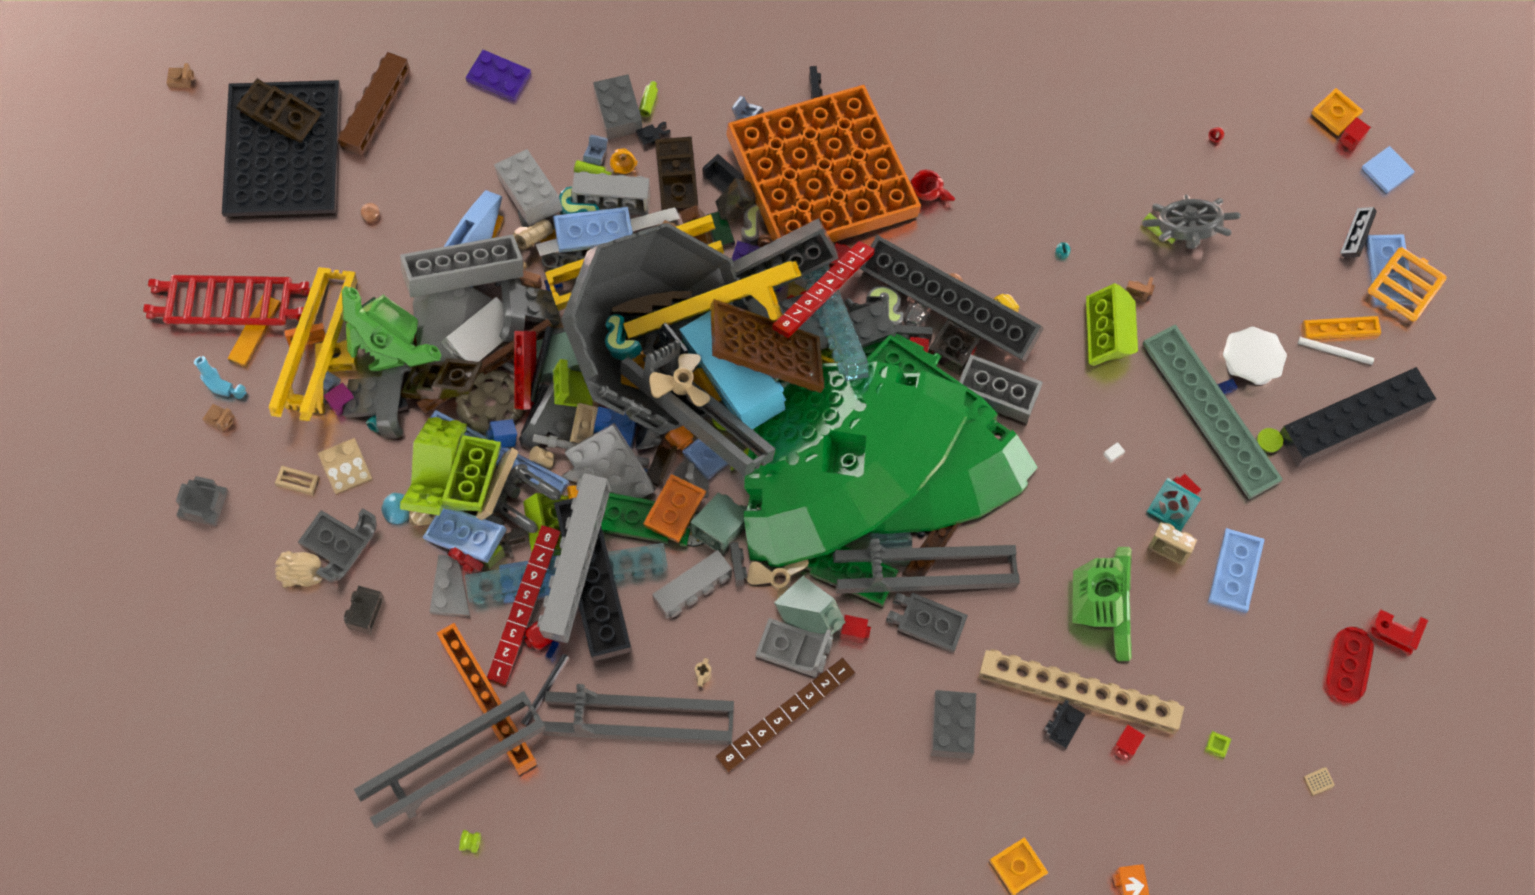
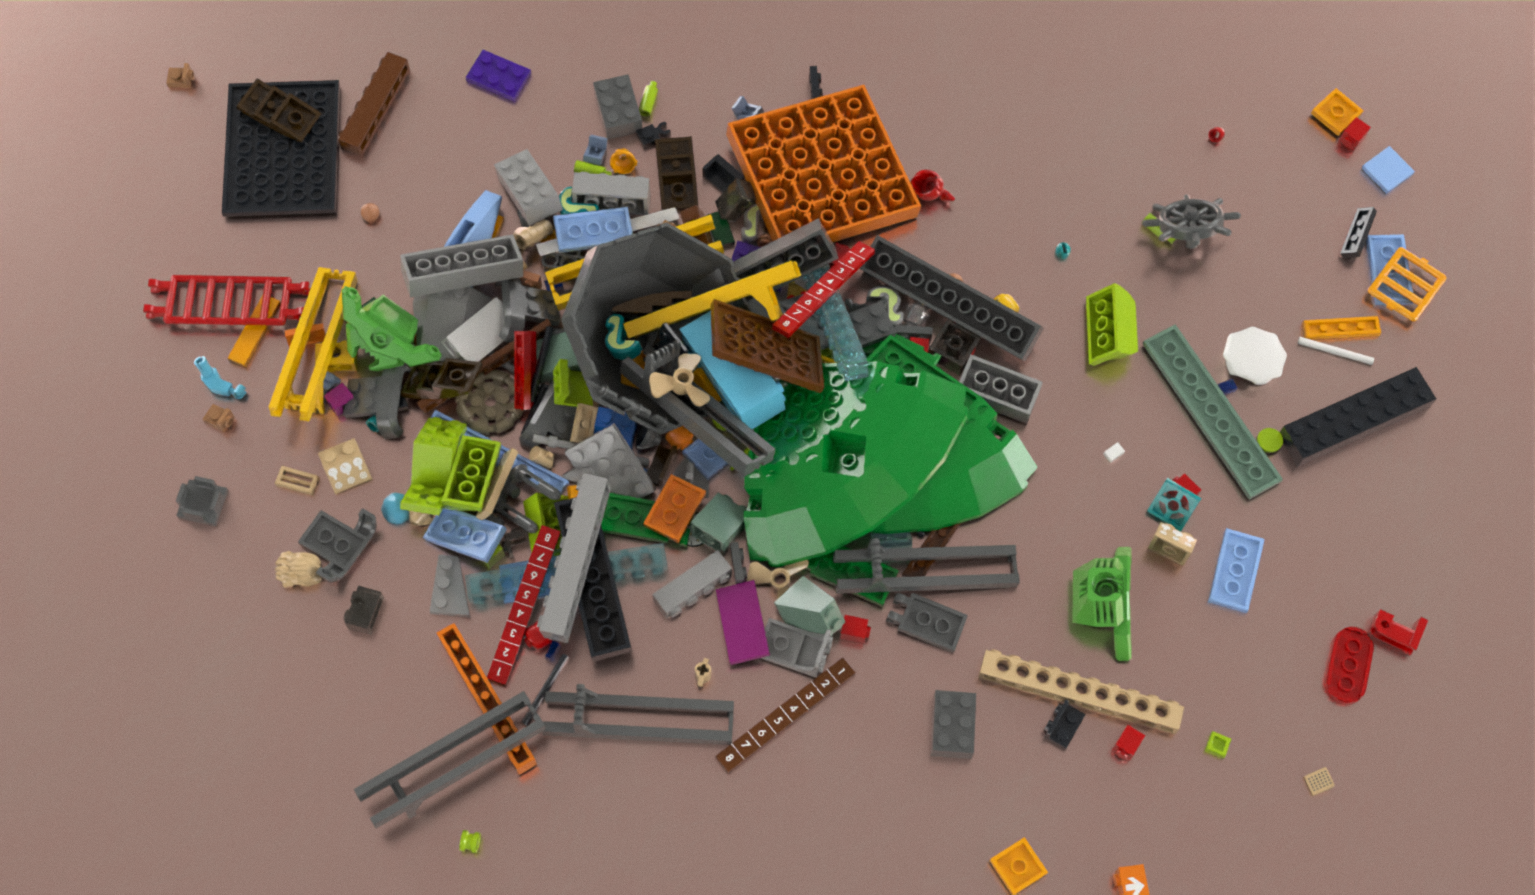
(468, 563): red plate -> none
(502, 431): blue brick -> none
(742, 622): none -> magenta tile
(1140, 291): nougat bracket -> none

